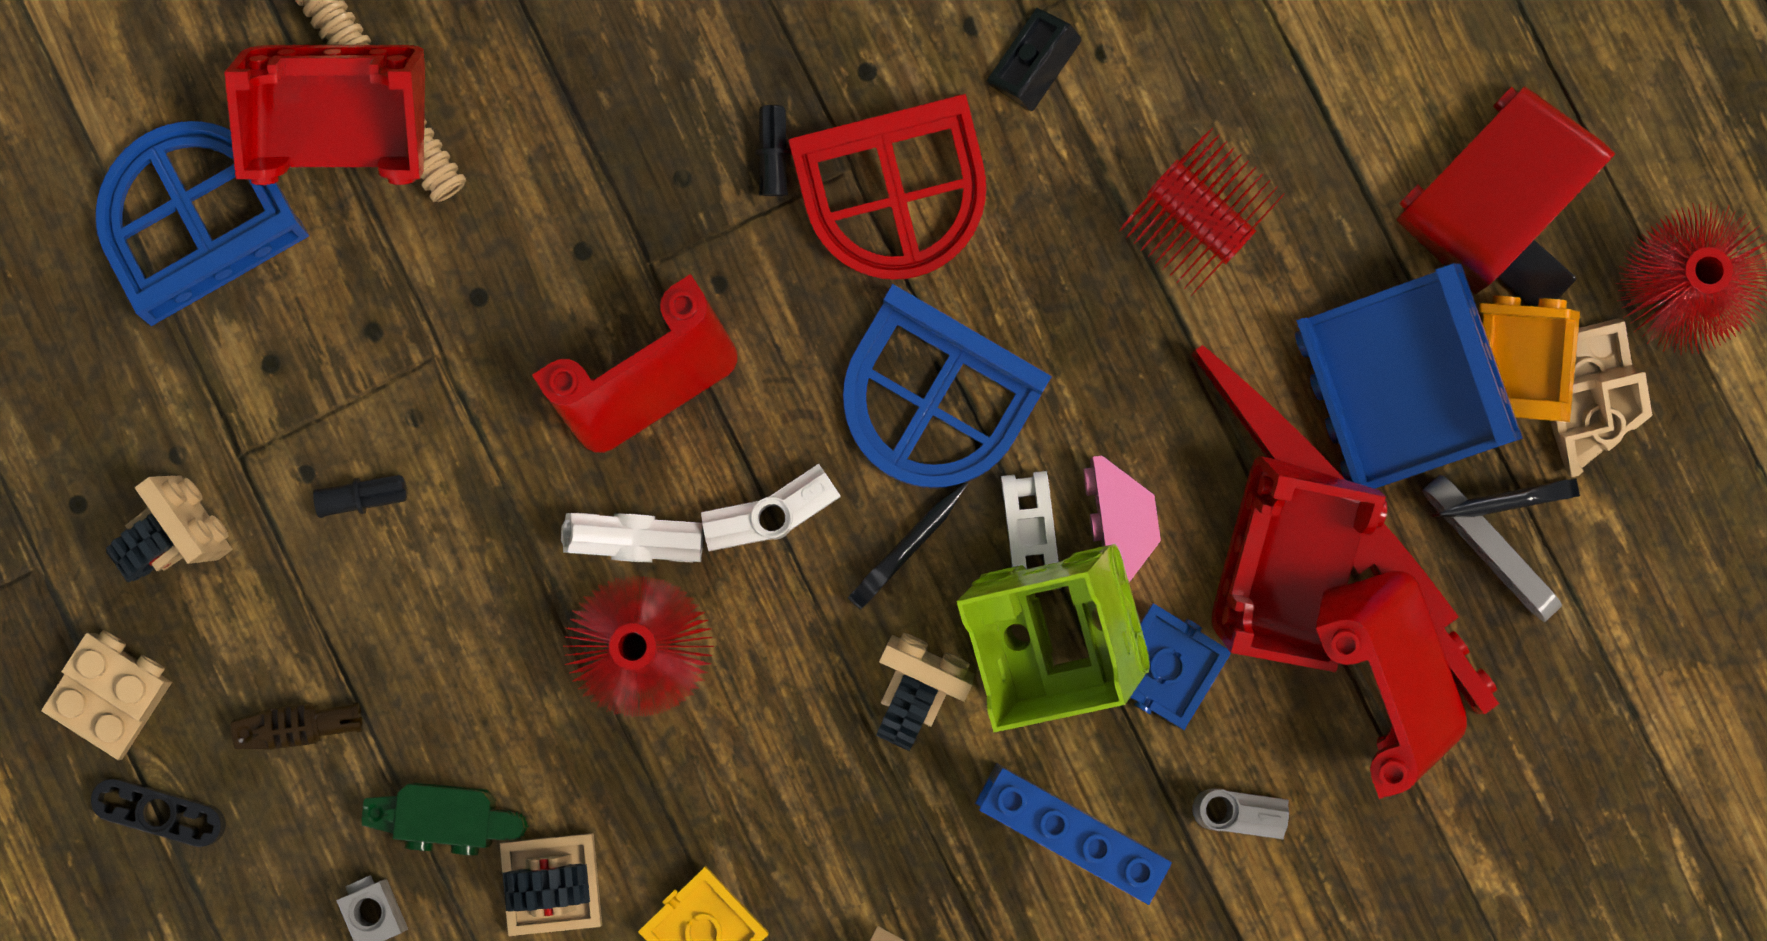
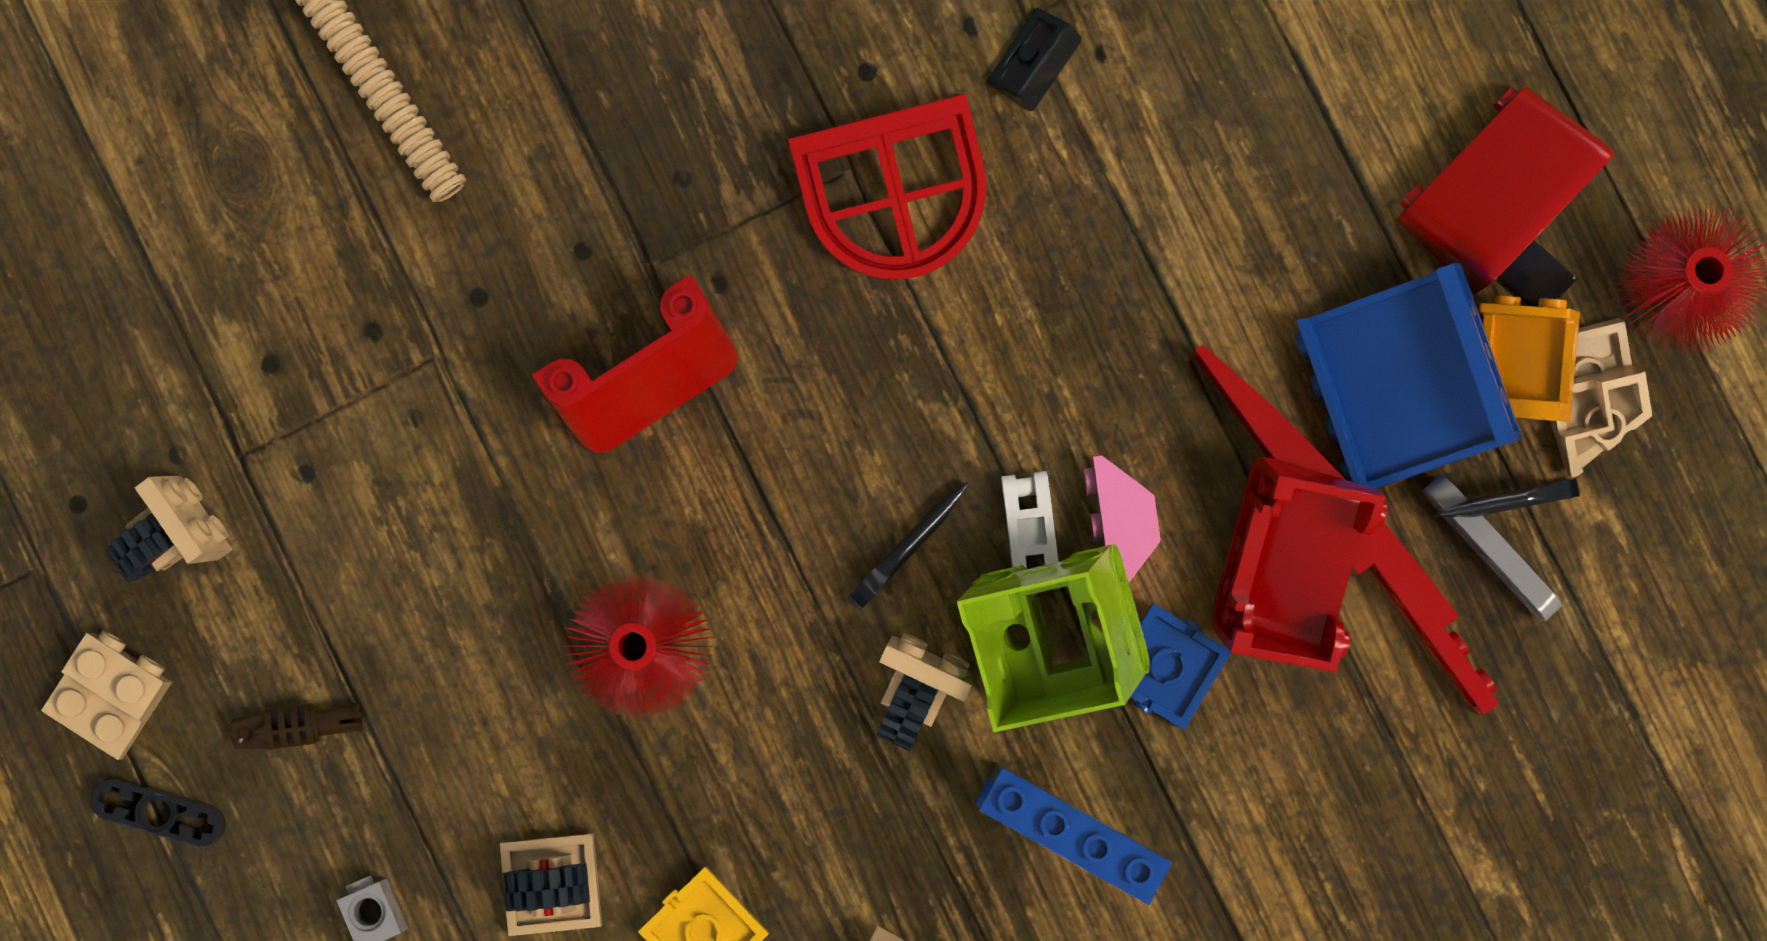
(215, 260): blue window -> none
(327, 109): red windscreen -> none
(359, 495): black axle -> none
(443, 815): dark green hinge -> none
(632, 537): white piece -> none
(741, 523): white piece -> none
(772, 151): black axle -> none
(963, 347): blue window -> none
(1199, 210): red piece -> none
(1245, 813): light grey piece -> none
(1392, 628): red windscreen -> none

